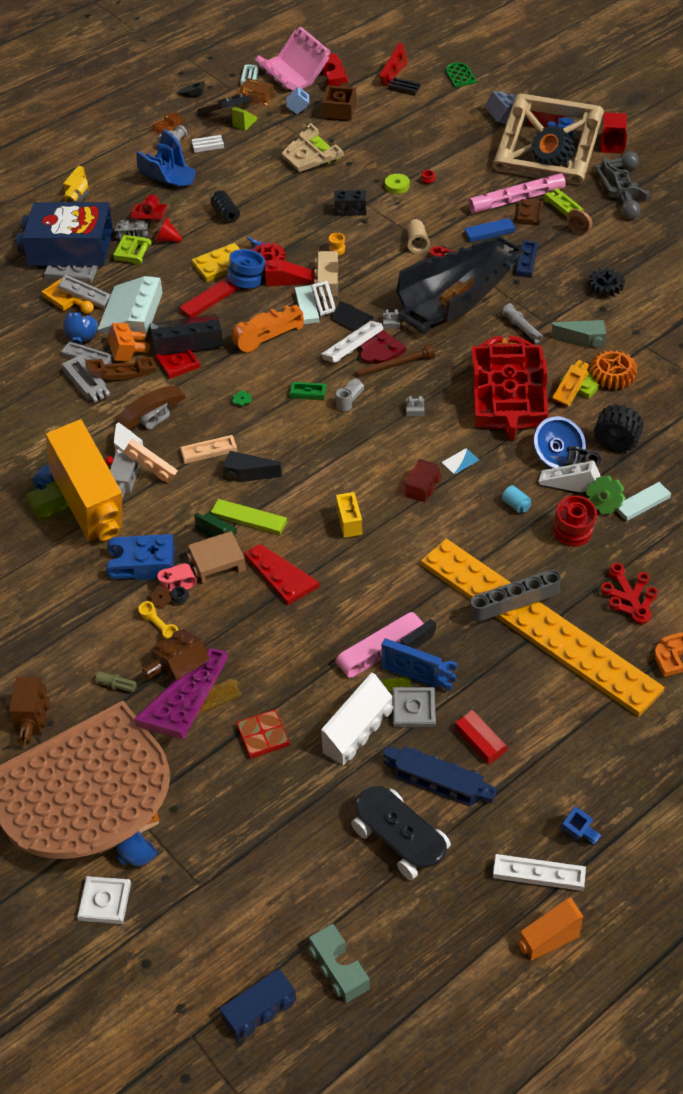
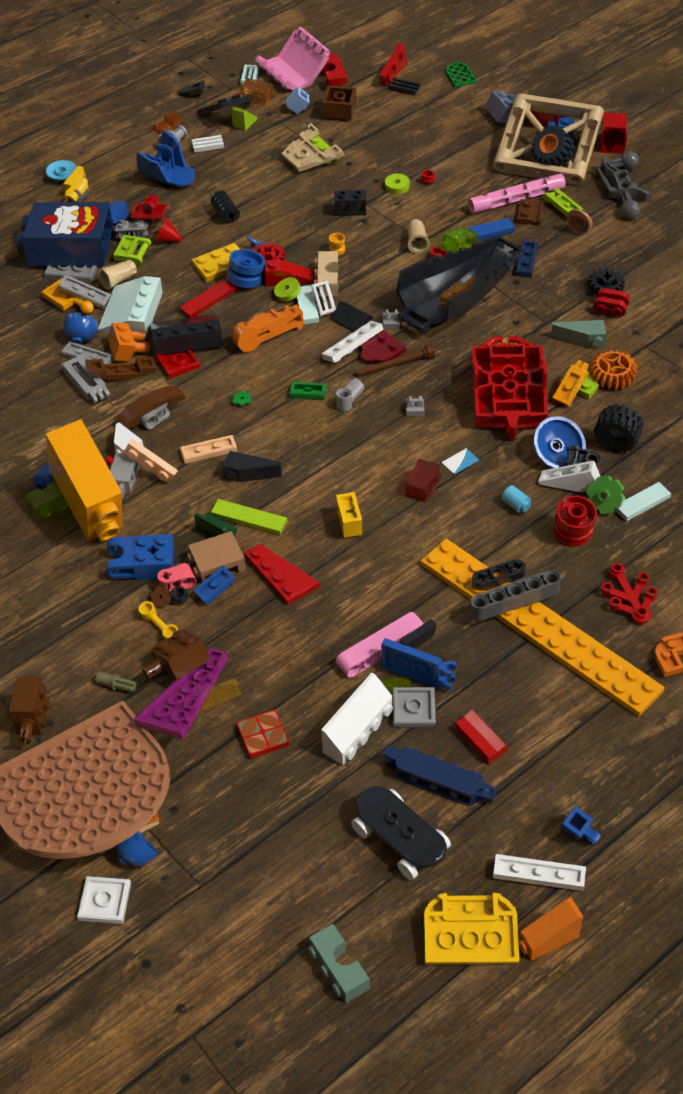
(60, 169): none -> medium azure dish
(116, 273): none -> tan plant
(119, 211): none -> blue brick
(215, 585): none -> blue plate
(258, 1004): dark blue brick -> none
(287, 289): none -> lime piece
(457, 239): none -> clear neon green brick
(470, 930): none -> yellow plate
(492, 581): none -> black beam
(517, 319): light grey pin -> none
(611, 302): none -> red brick

